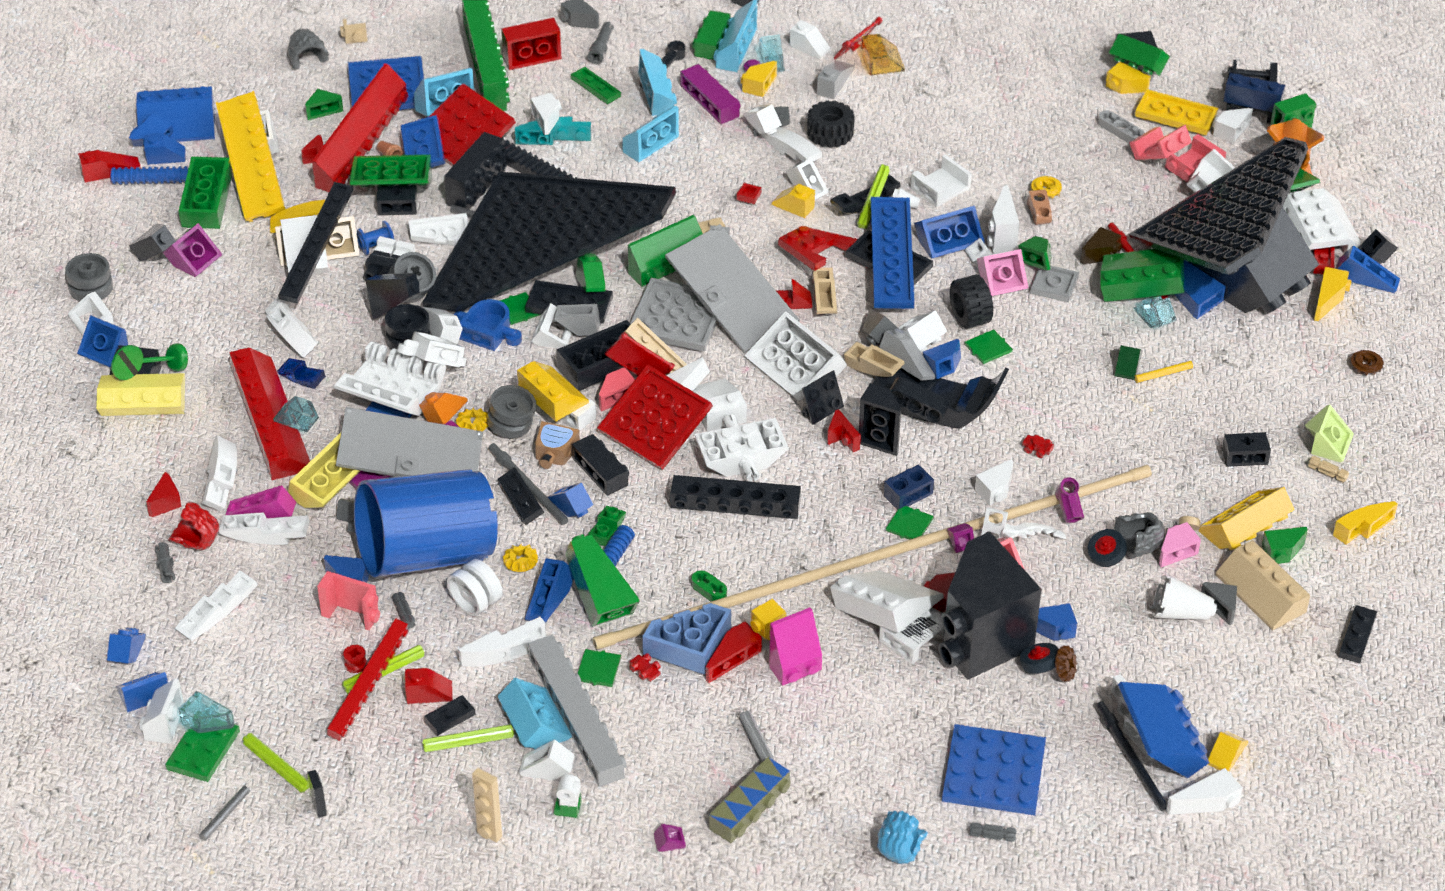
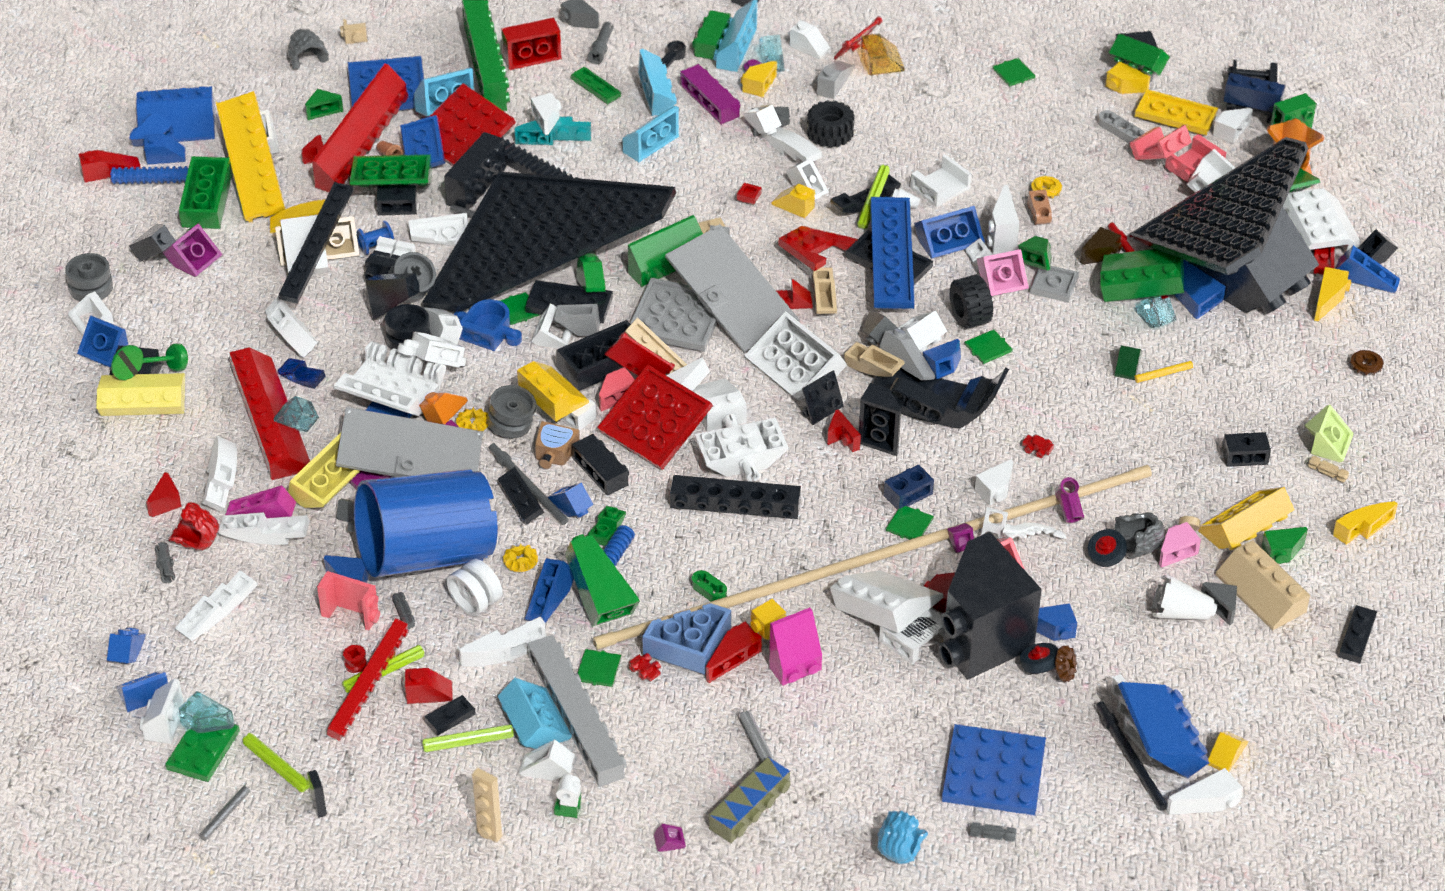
(1013, 72): none -> green piece

